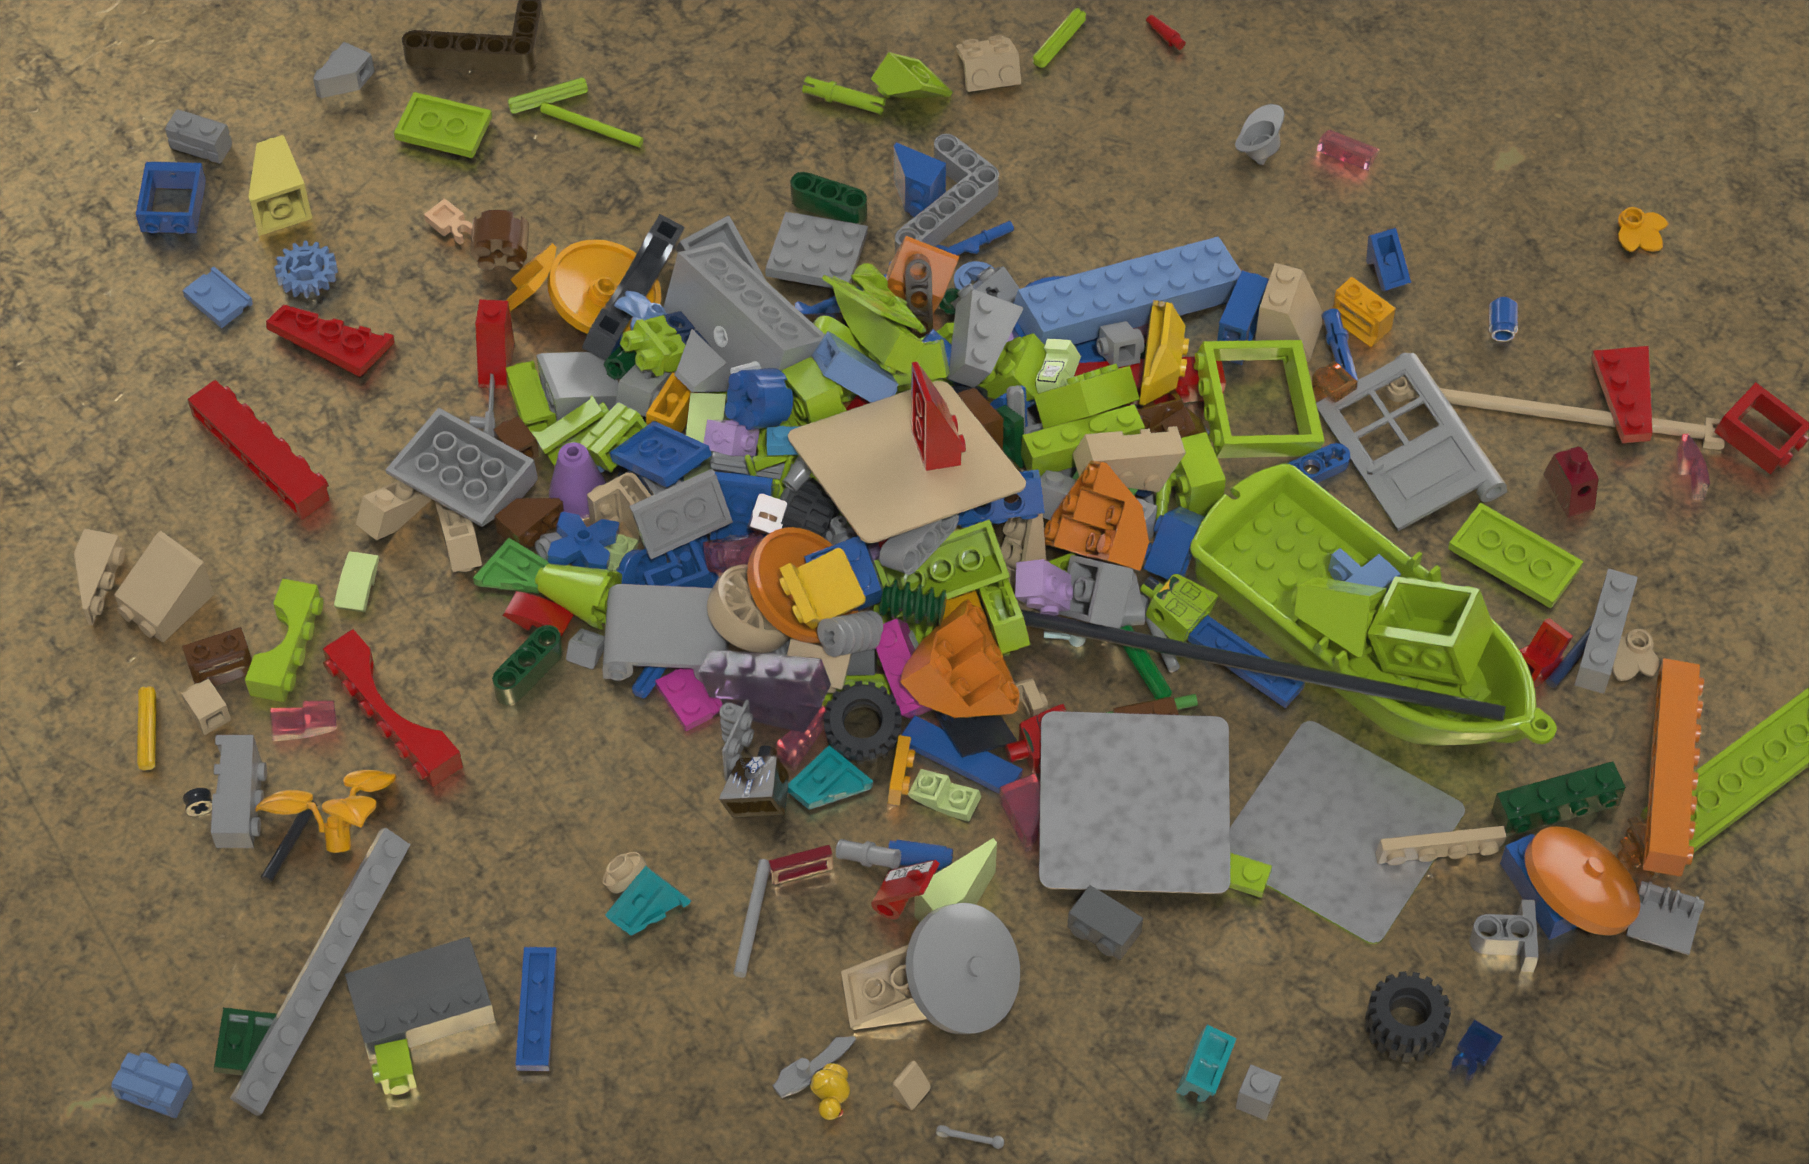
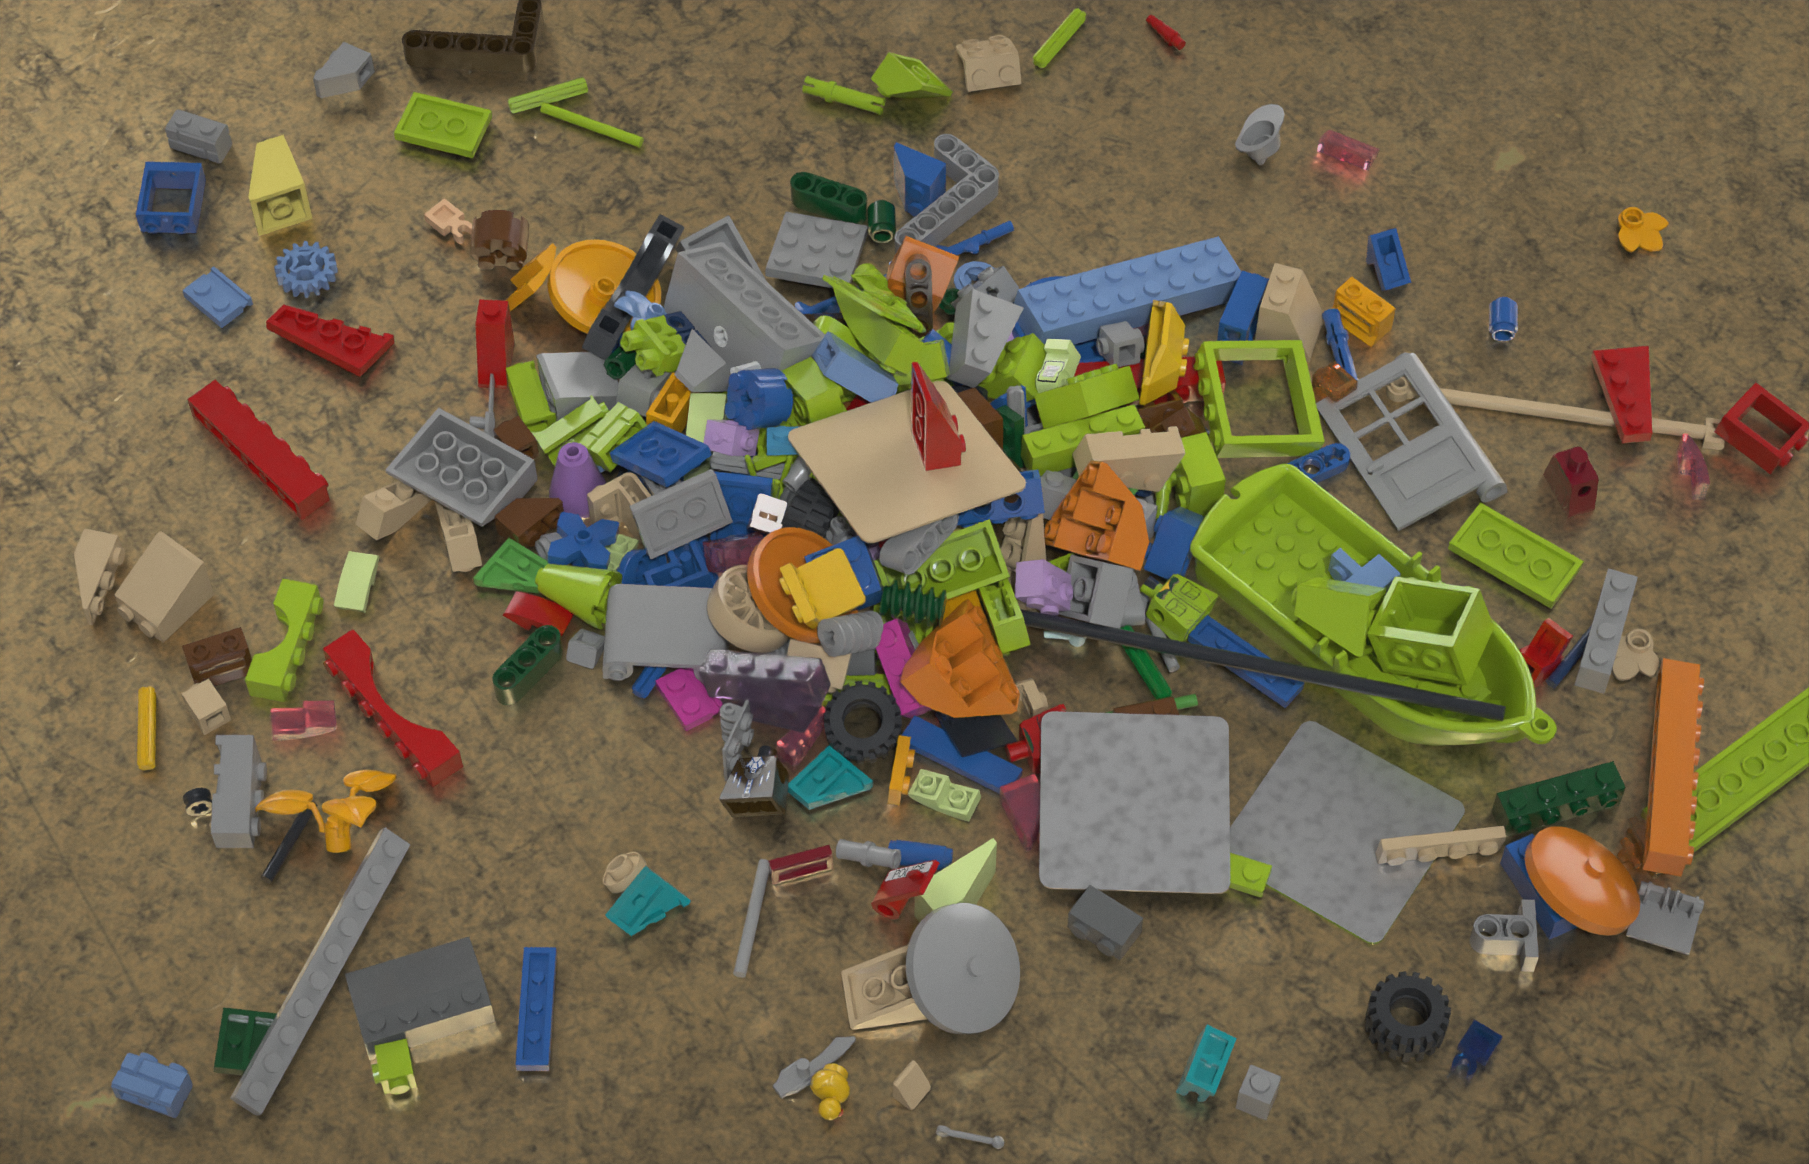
(881, 221): none -> dark green brick

